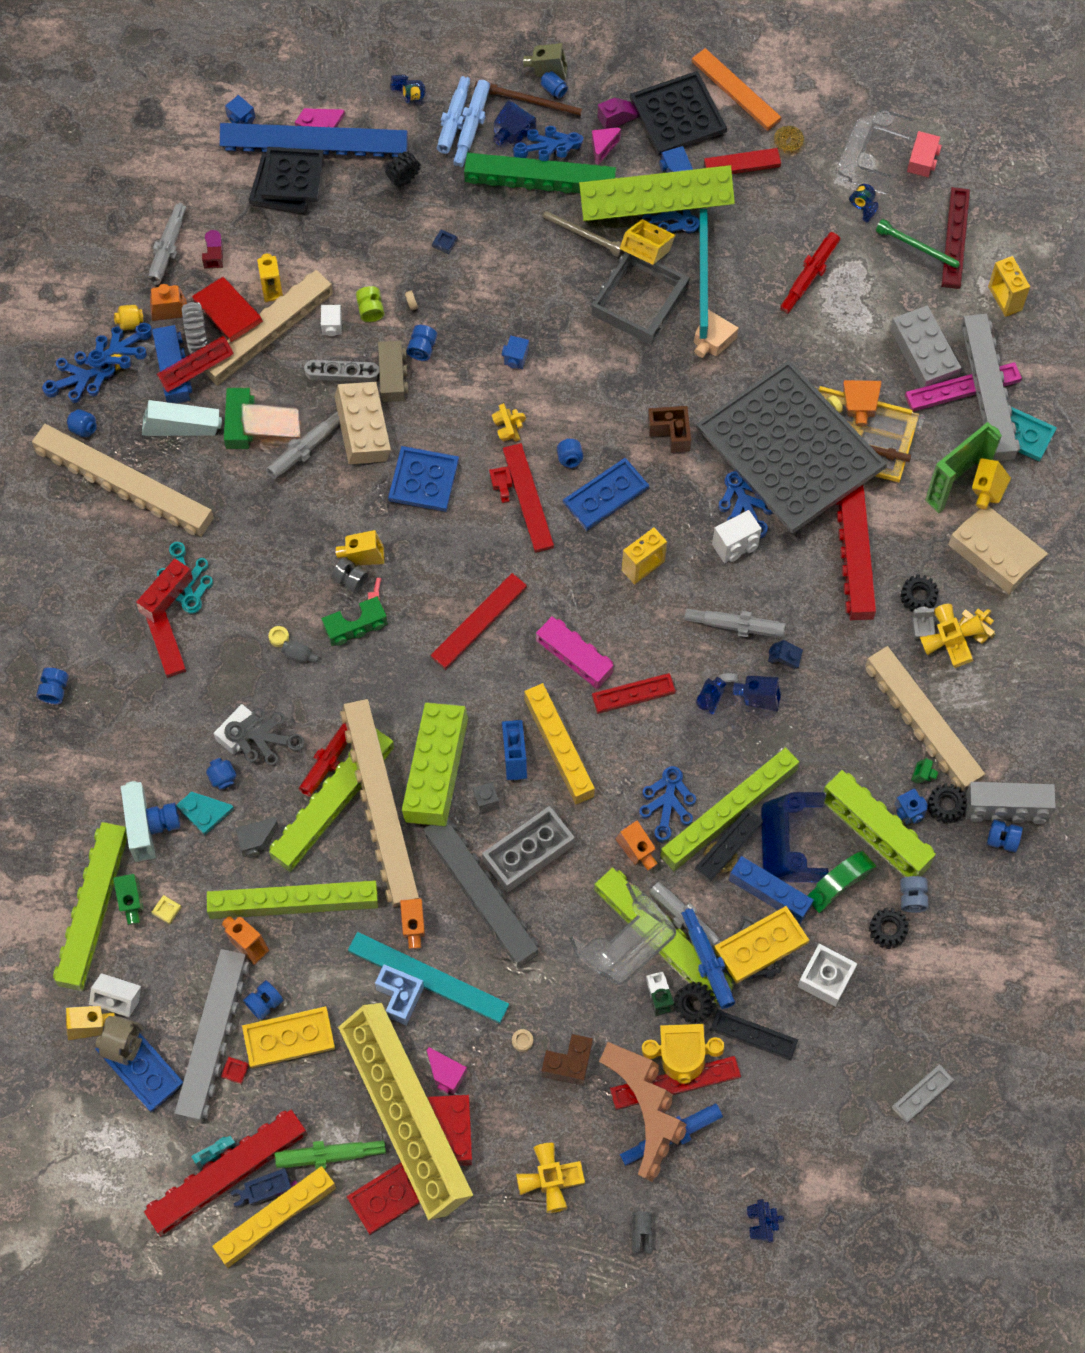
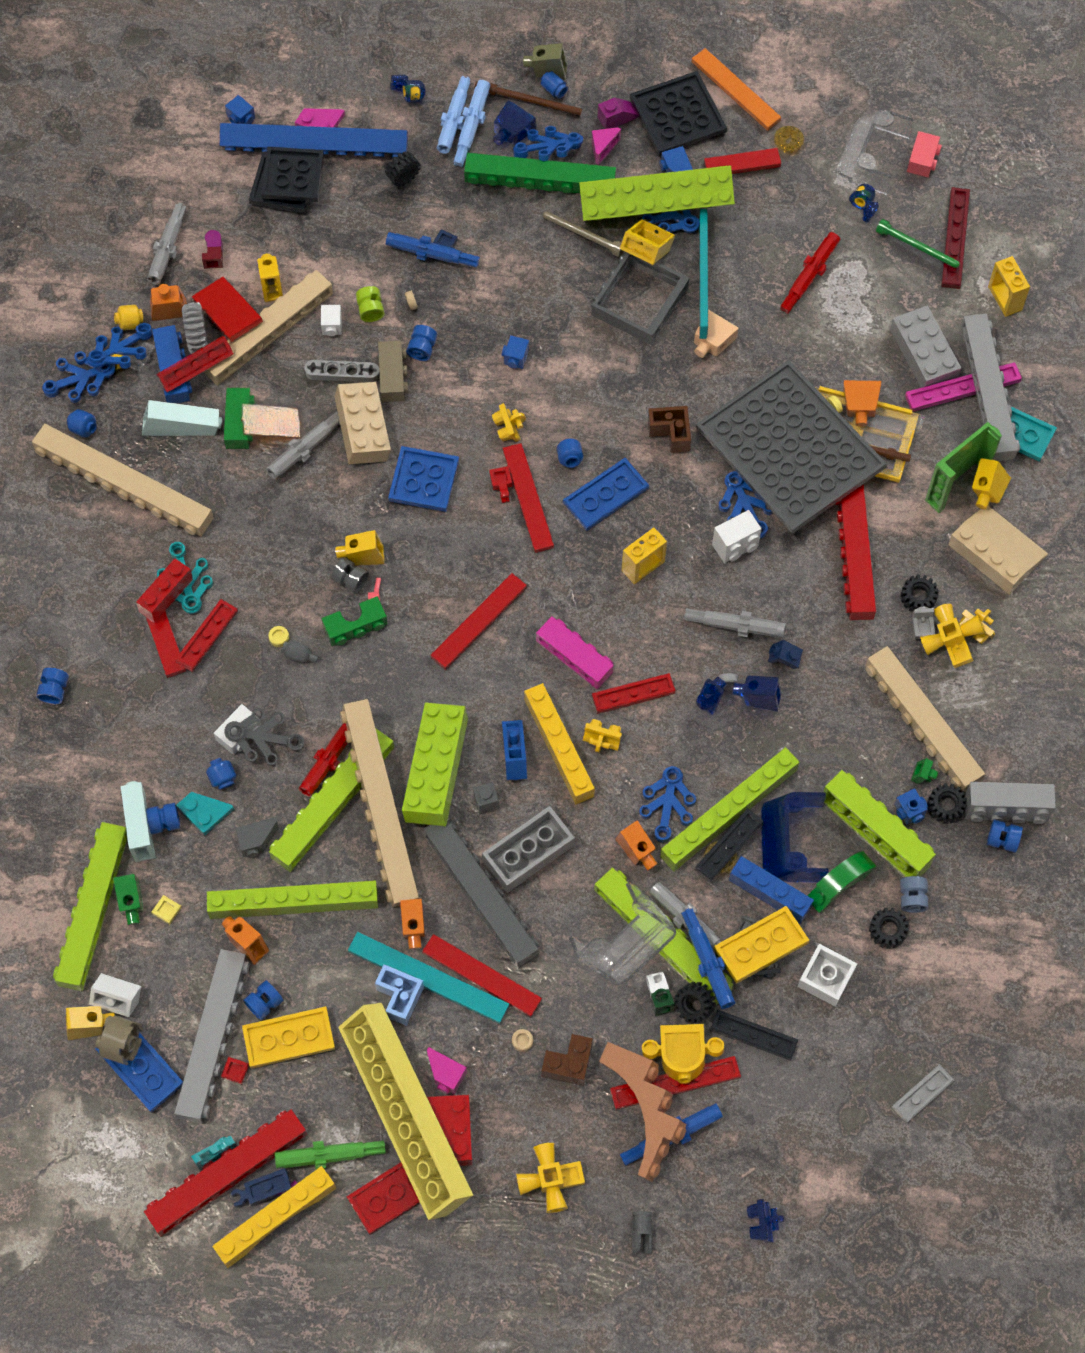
(206, 635): none -> red tile
(425, 248): none -> blue piece
(482, 975): none -> red tile
(601, 736): none -> yellow hips

